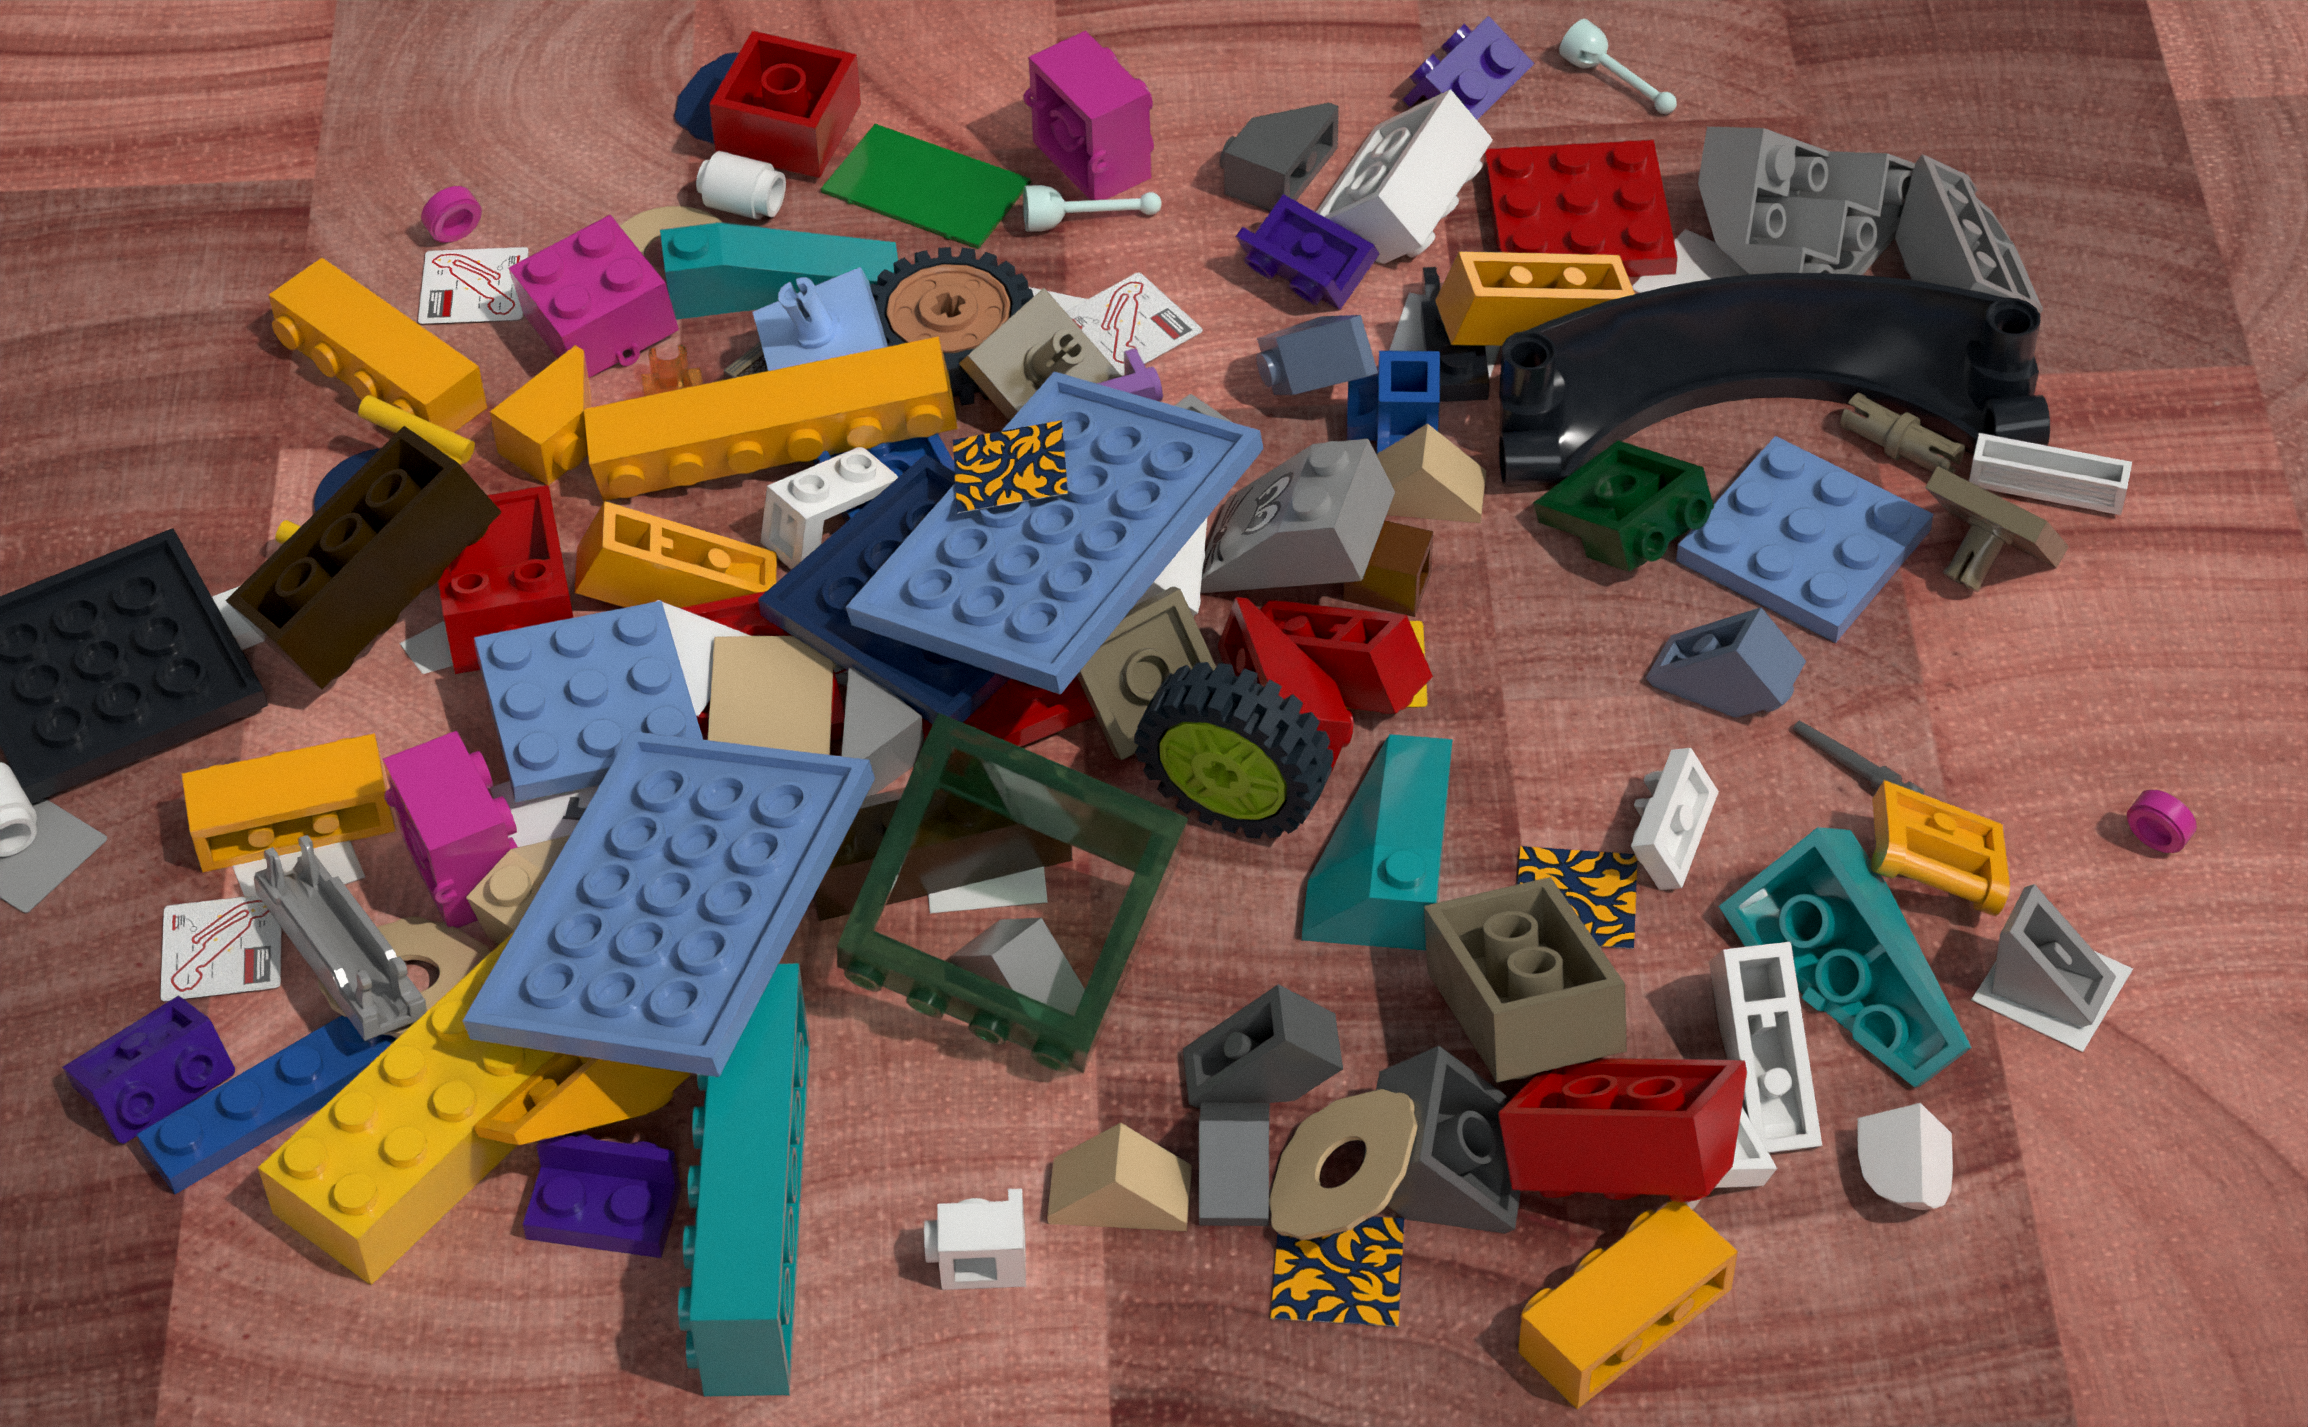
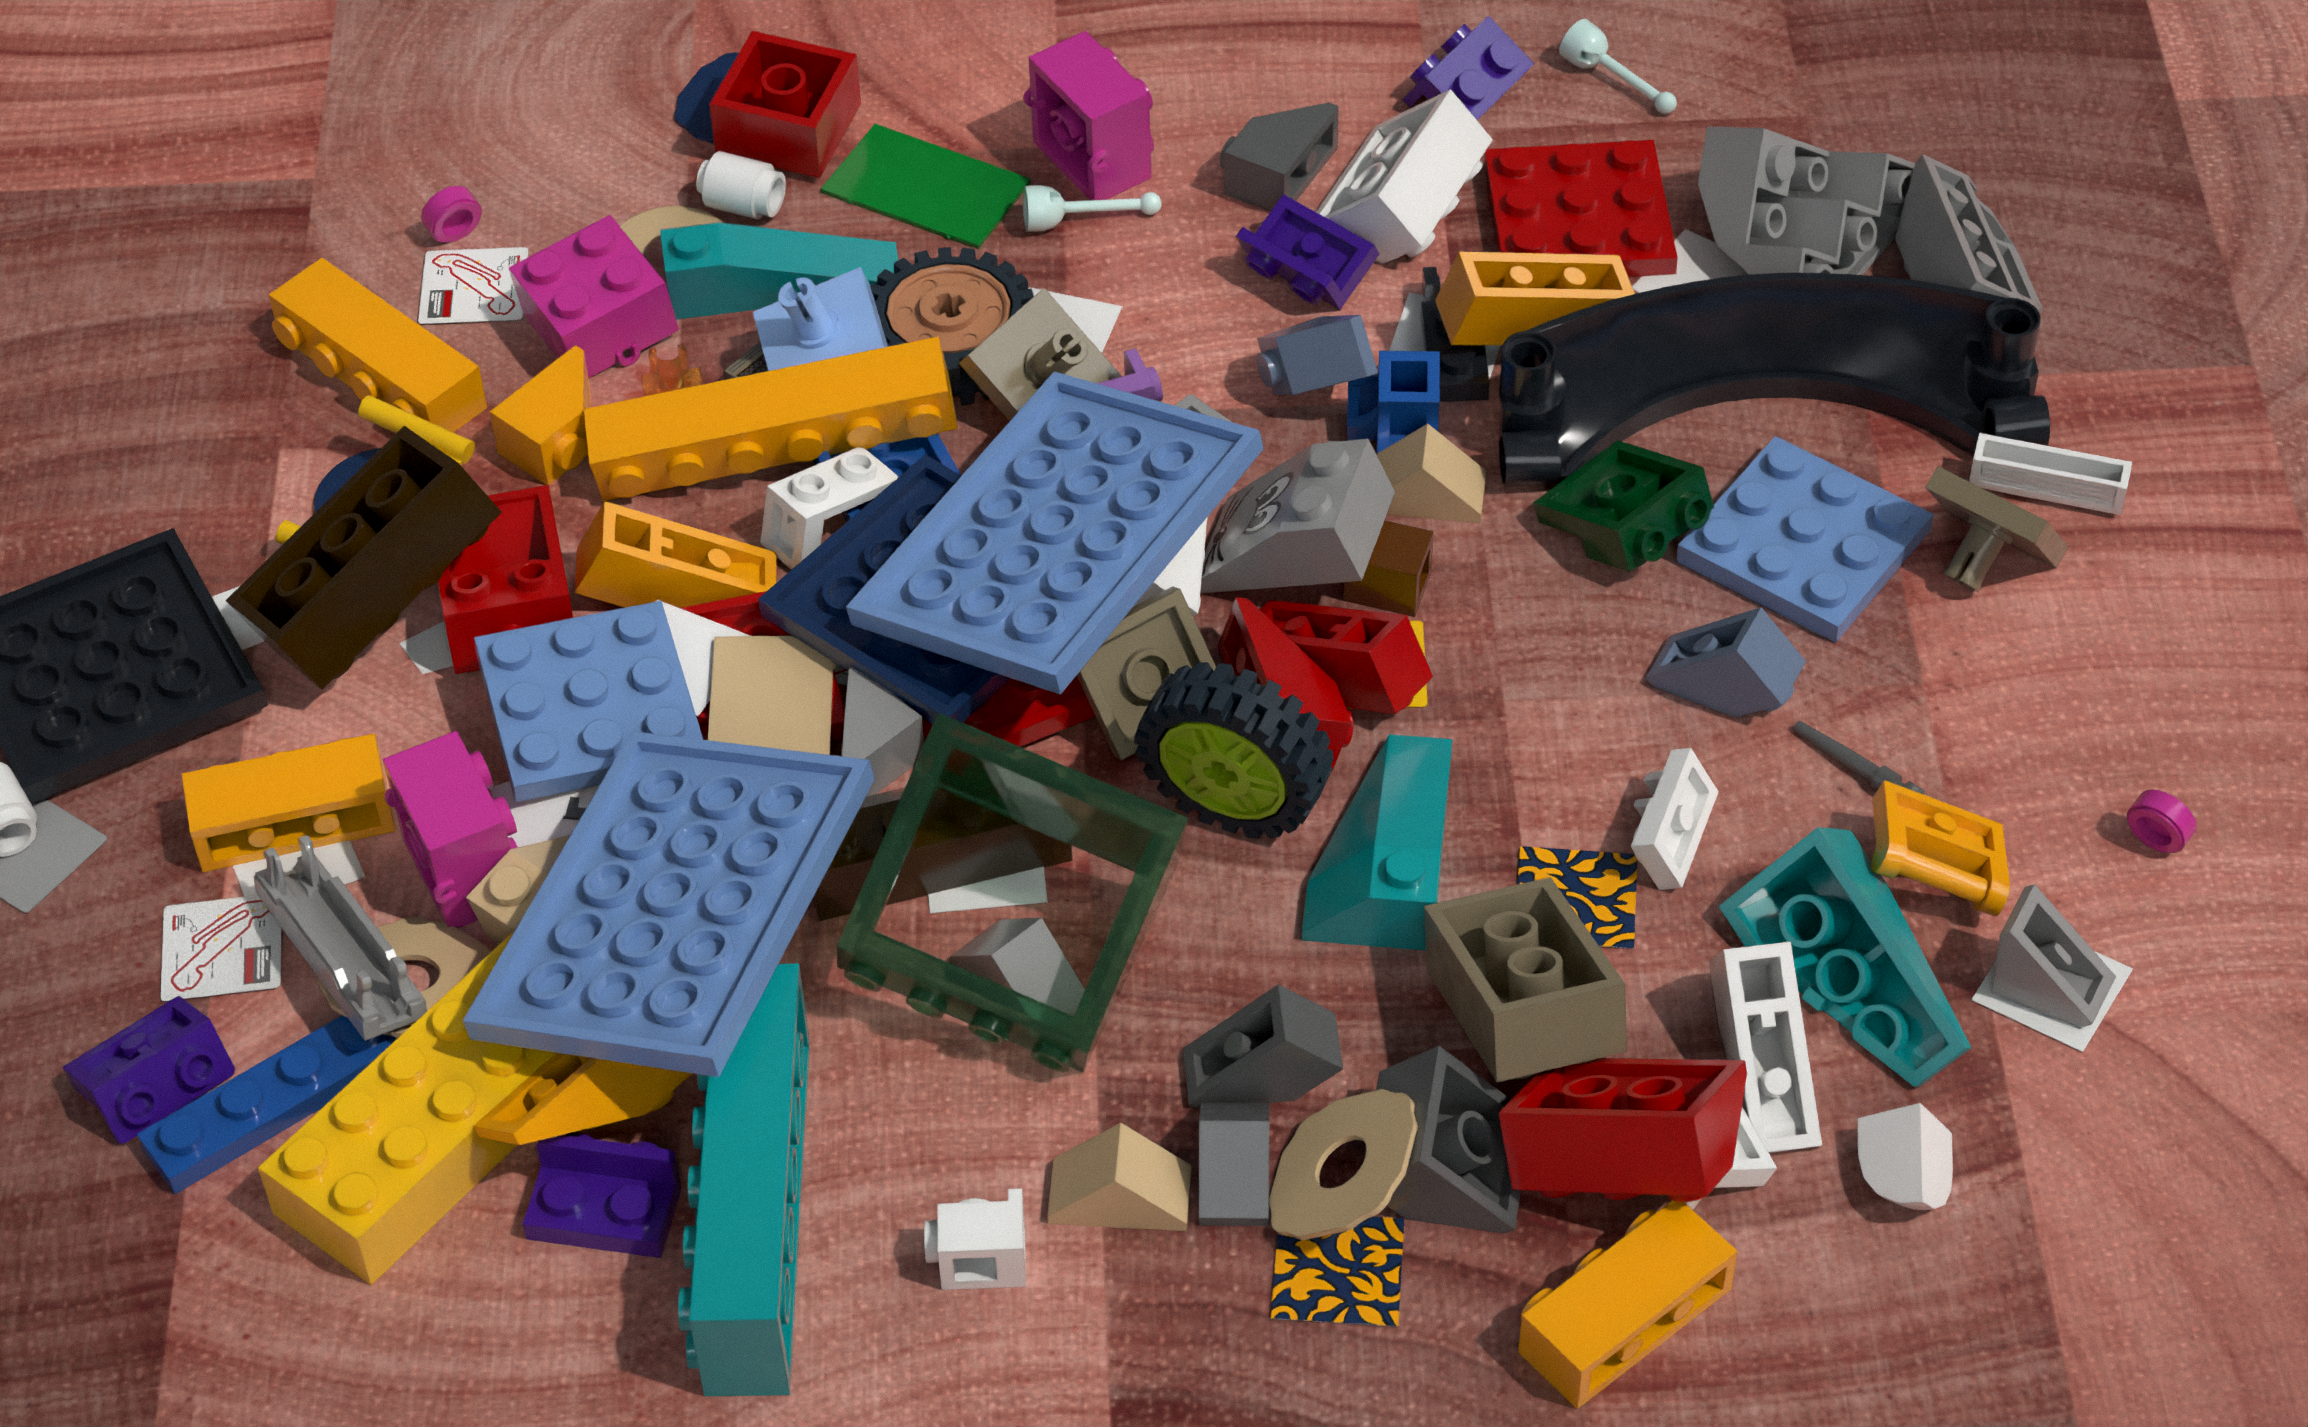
(1010, 466): sticker -> none
(1133, 317): clear sticker -> none
(1901, 435): dark tan pin -> none

